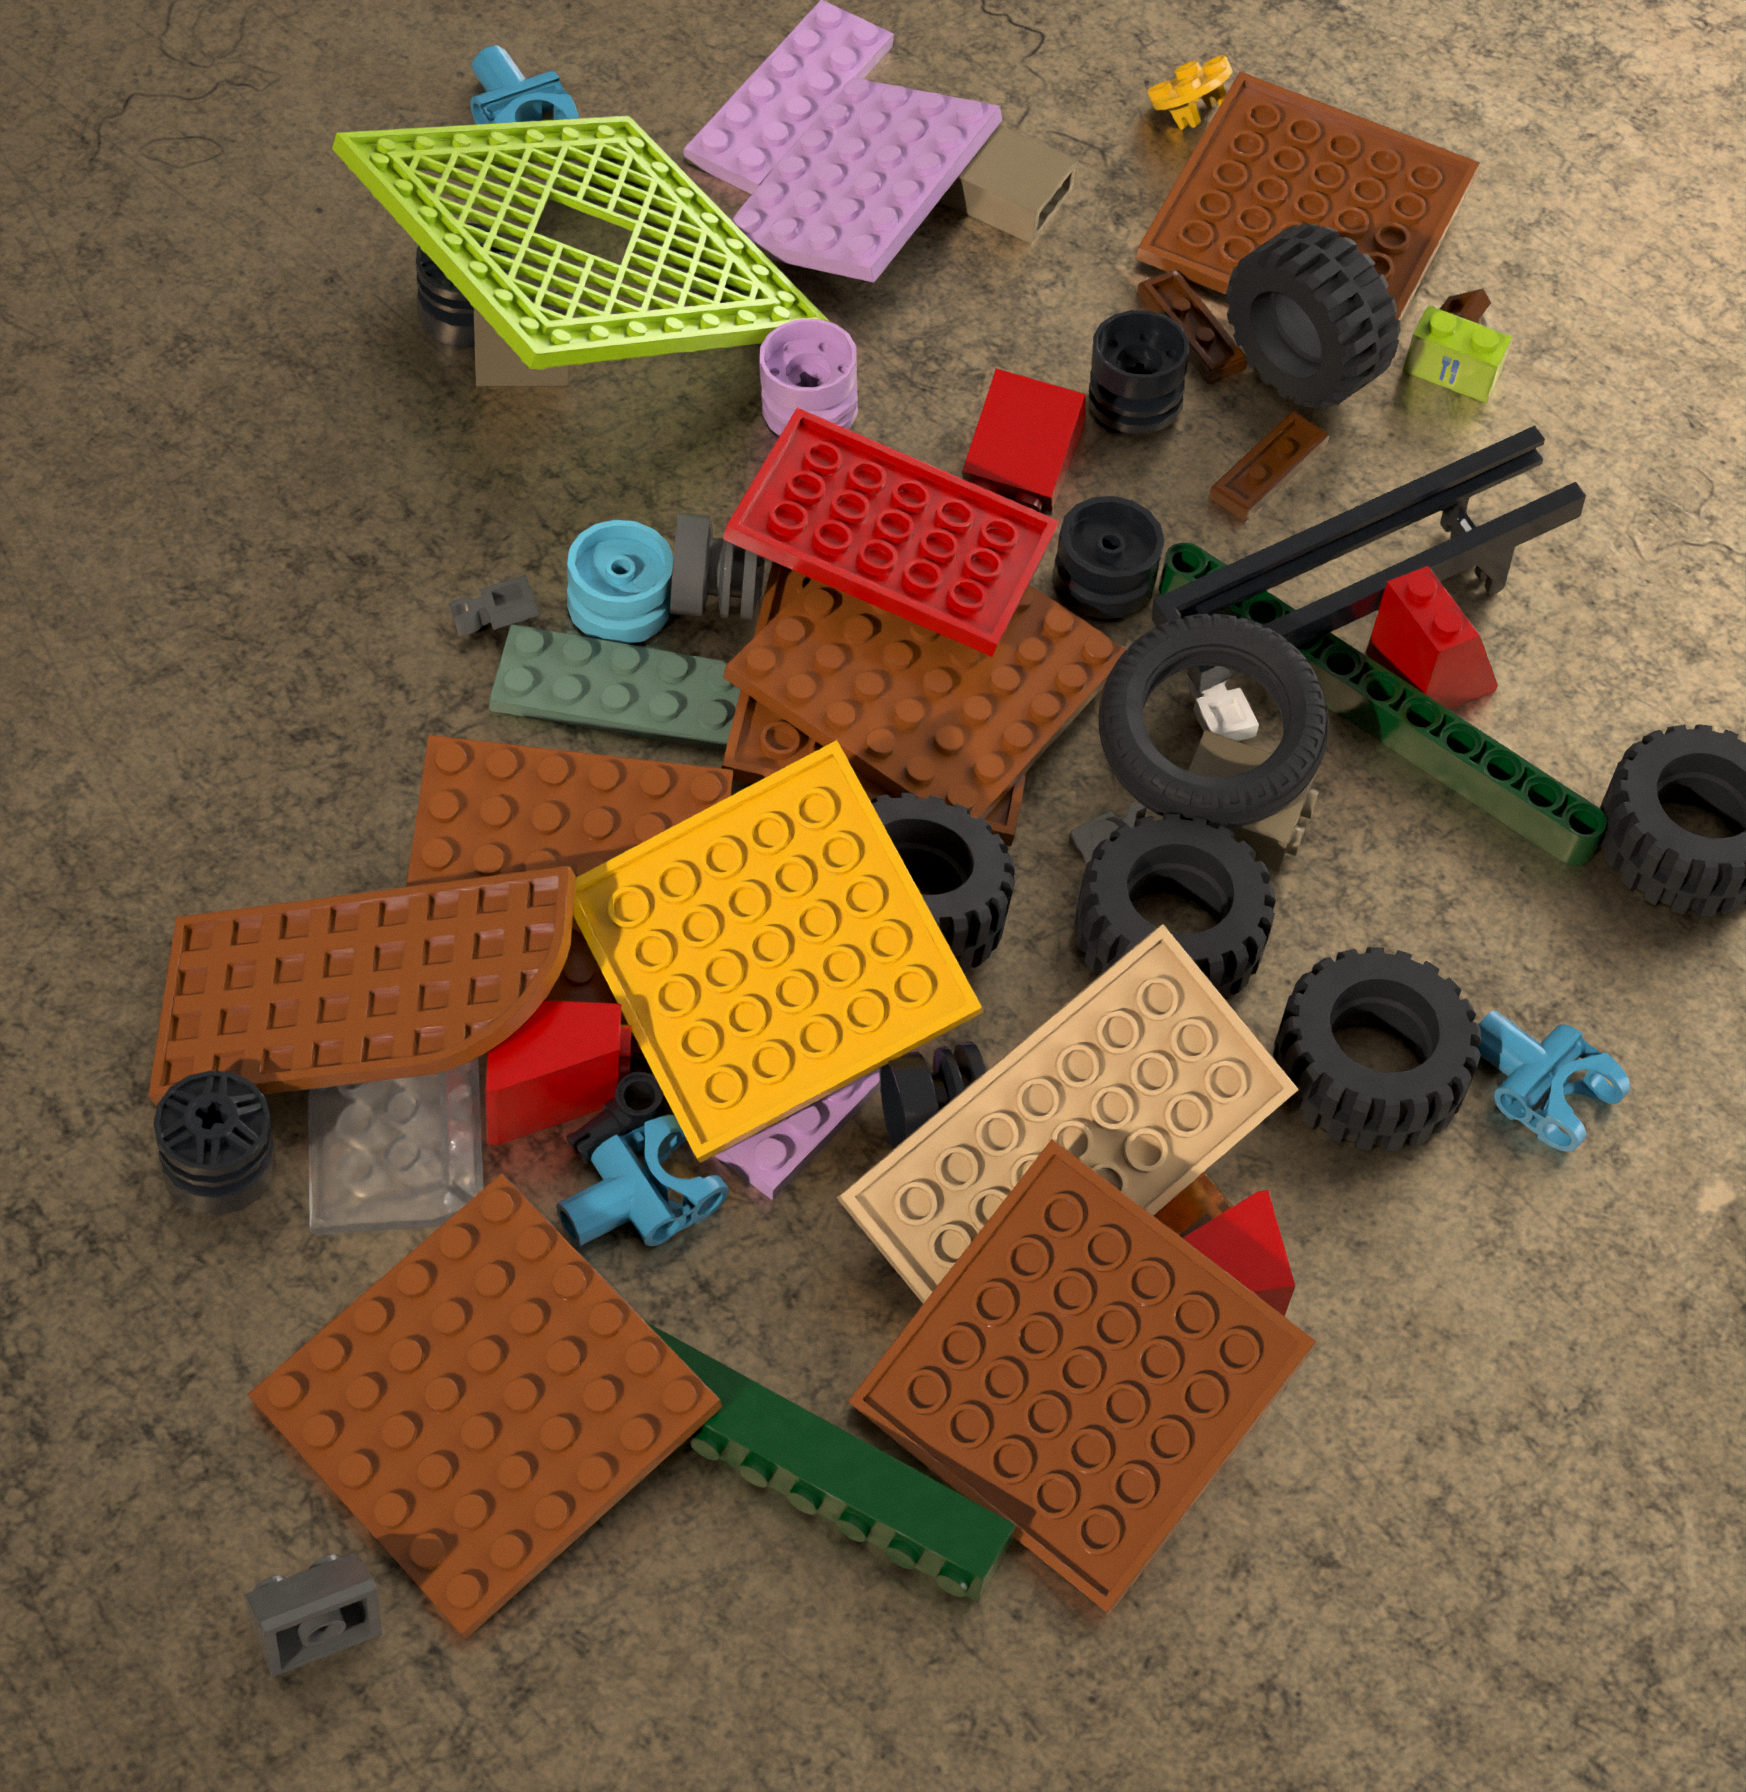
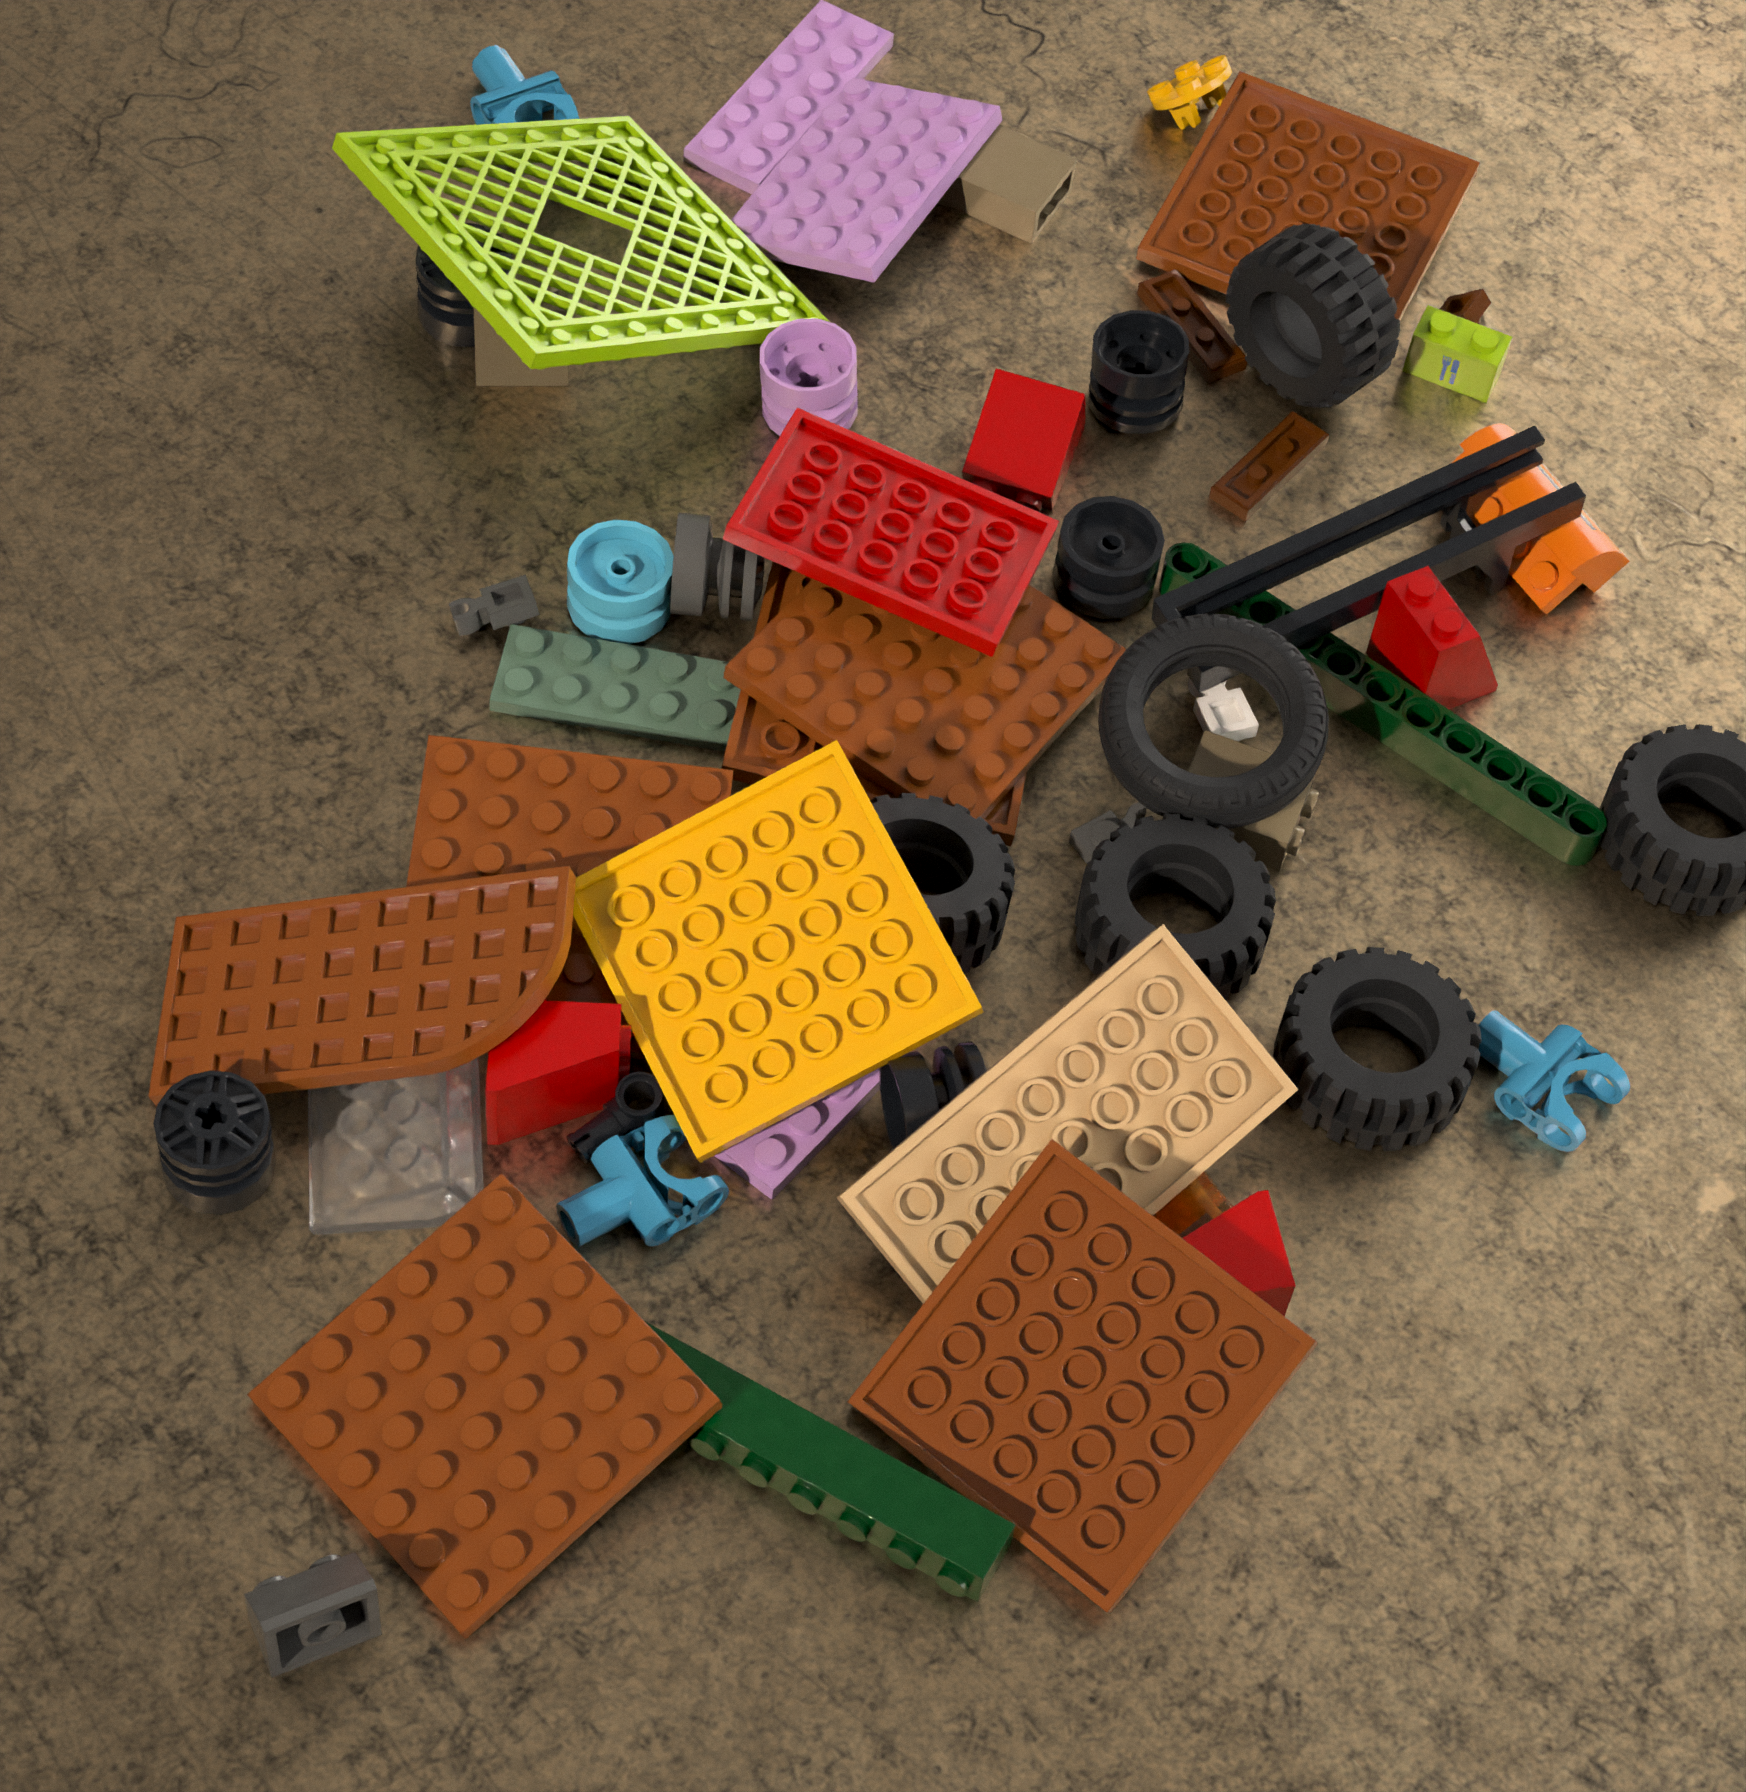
(1557, 560): none -> orange brick

